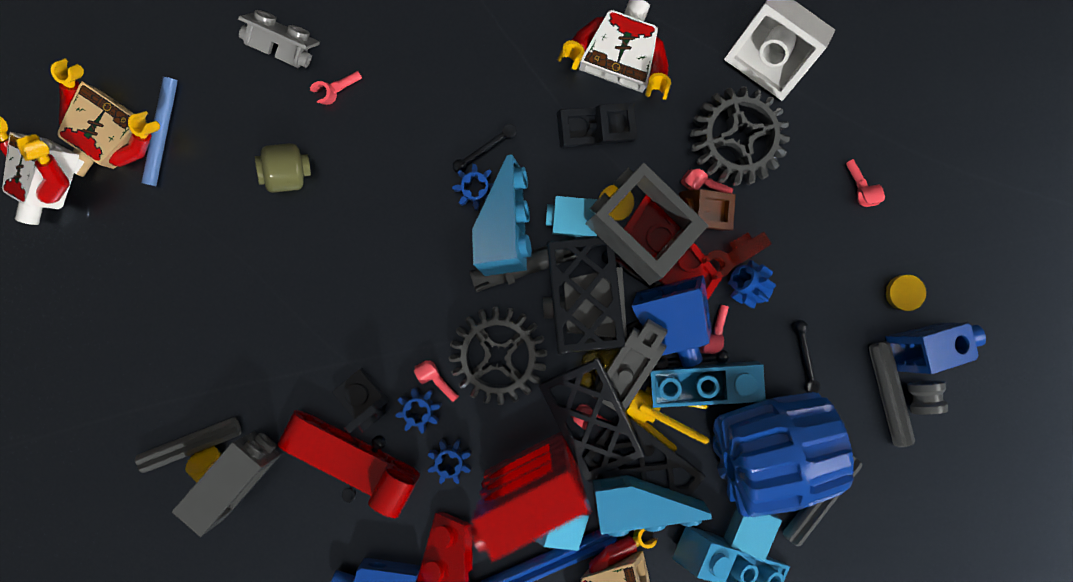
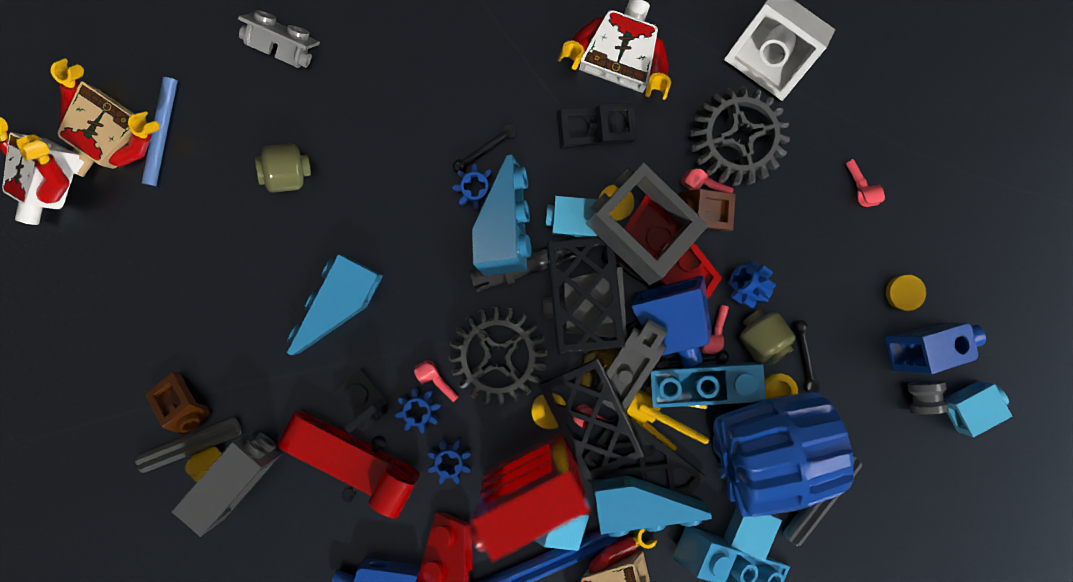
(175, 405): none -> reddish brown bracket
(334, 87): coral hand -> none
(342, 295): none -> dark azure slope
(541, 412): none -> yellow tile
(742, 249): clear red plate -> none
(767, 337): none -> olive head
(779, 385): none -> yellow tile
(892, 394): dark grey axle -> none
(978, 408): none -> medium azure brick

